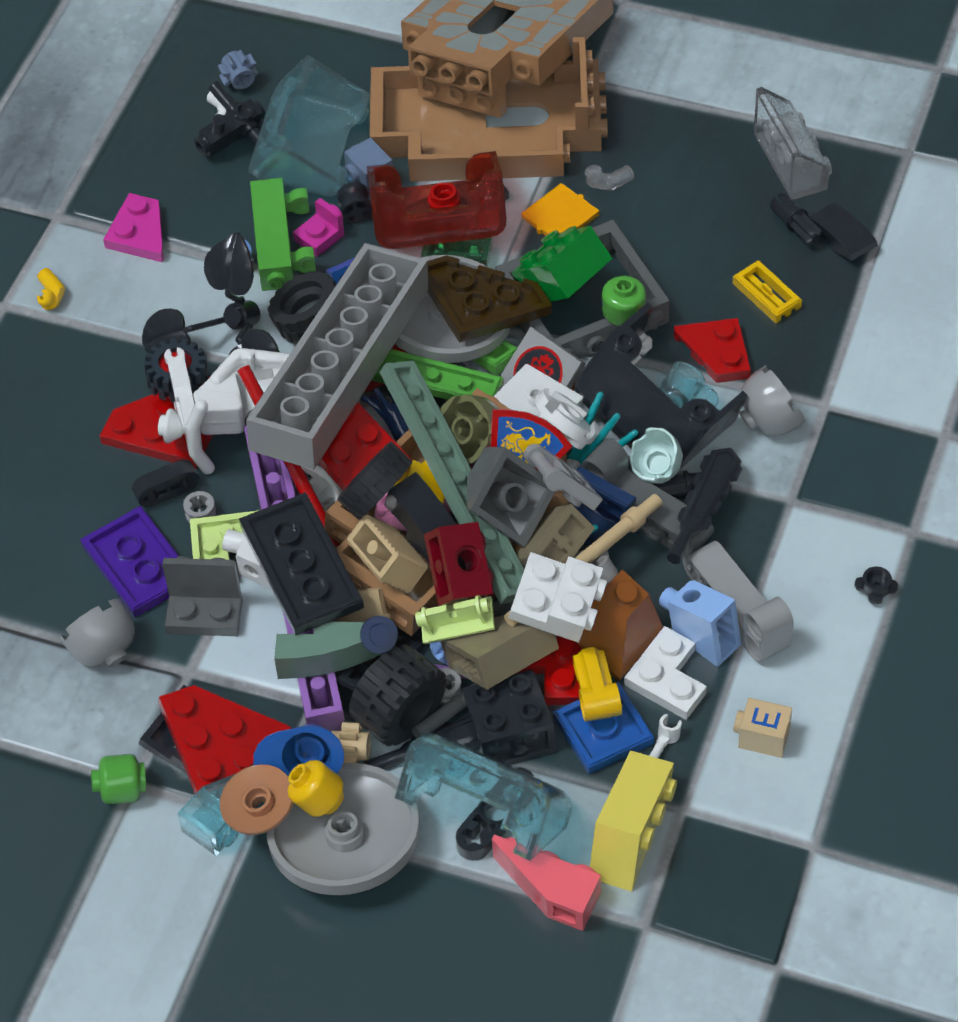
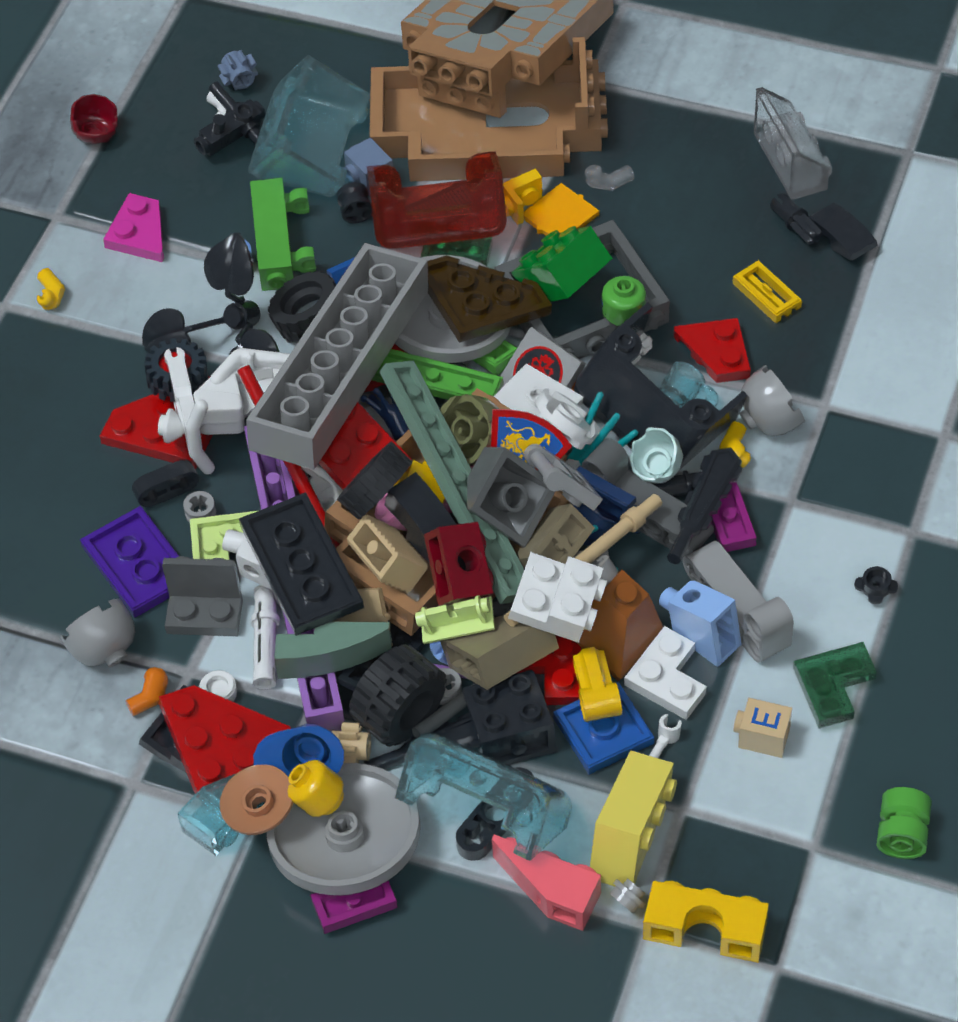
(93, 119): none -> dark red hair
(119, 779): bright green head -> none
(154, 686): none -> orange arm
(220, 683): none -> white tile
(265, 623): none -> white pin
(321, 229): dark pink bracket -> none
(343, 910): none -> magenta plate
(378, 634): dark blue plate -> none
(443, 195): red plate -> none
(522, 192): none -> yellow bracket
(628, 895): none -> light grey plate
(677, 908): none -> yellow arch
(733, 439): none -> yellow arm
(733, 523): none -> magenta plate
(825, 679): none -> clear green plate
(904, 823): none -> bright green wheel

